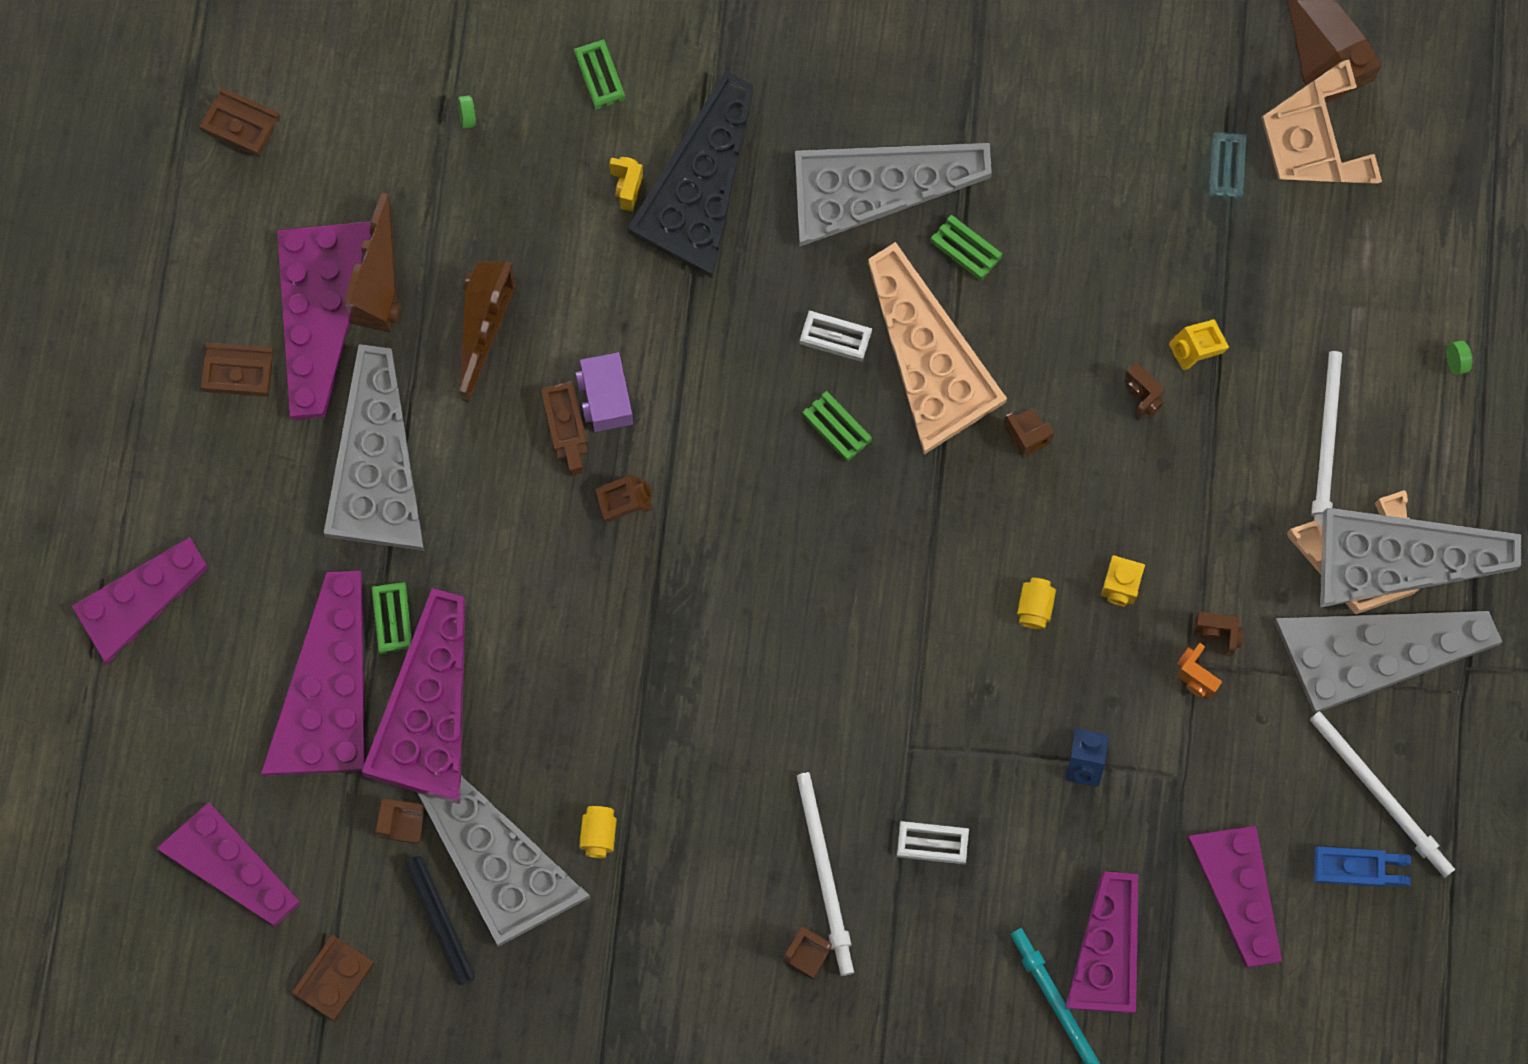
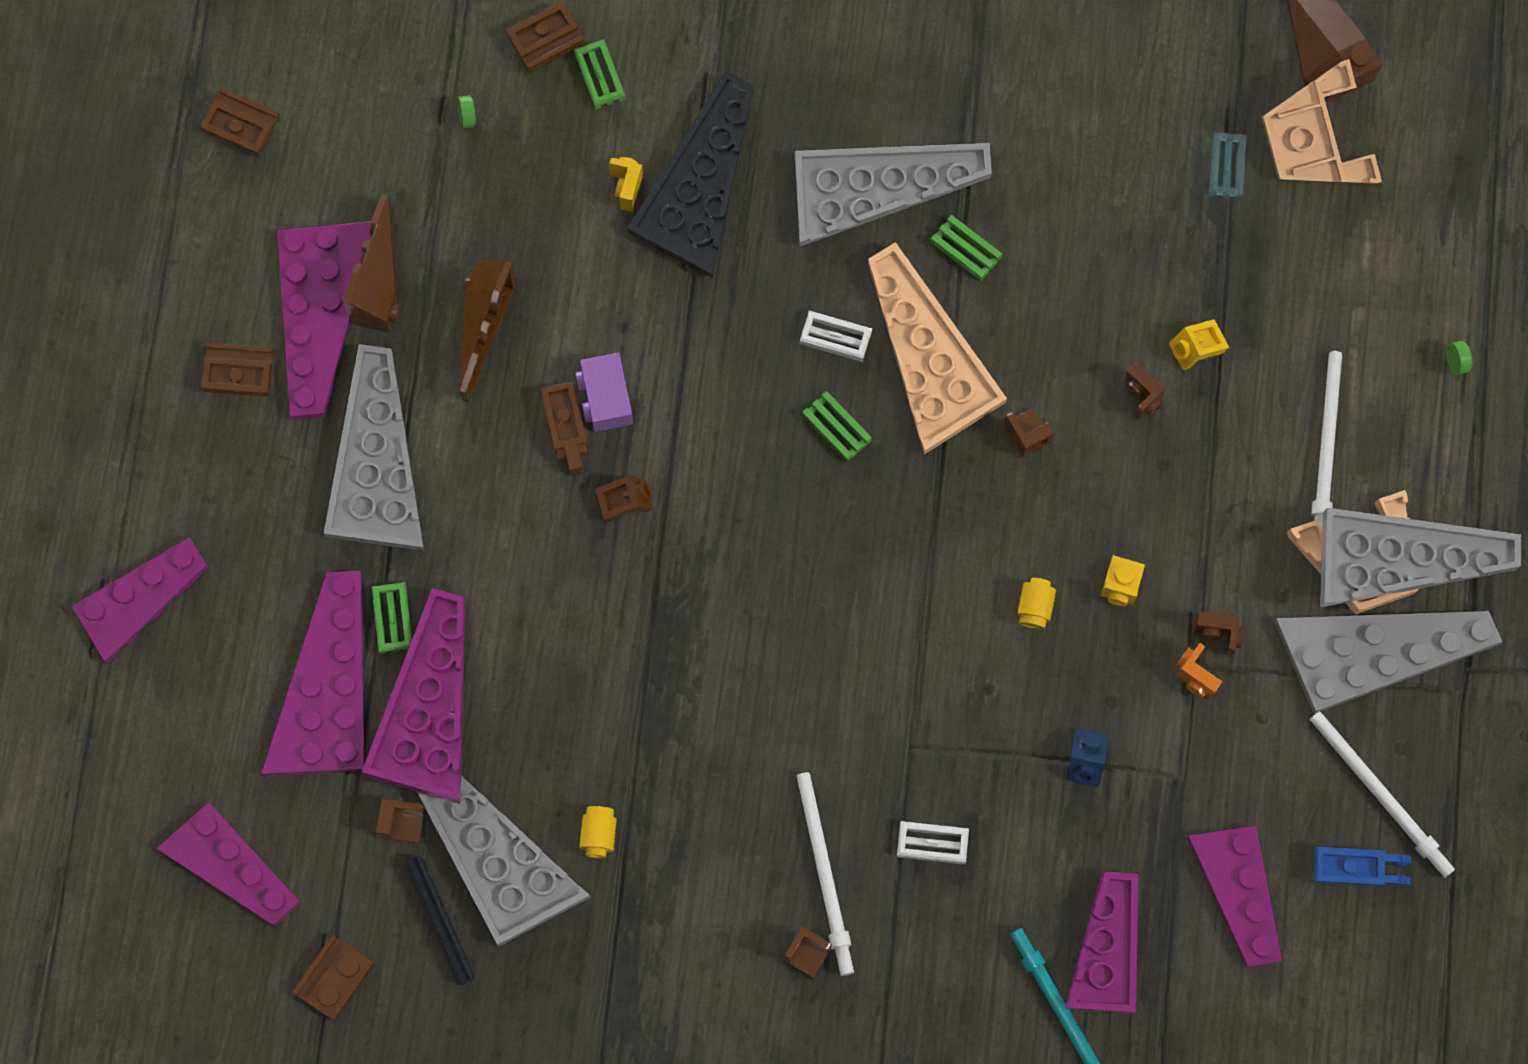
(545, 37): none -> reddish brown plate

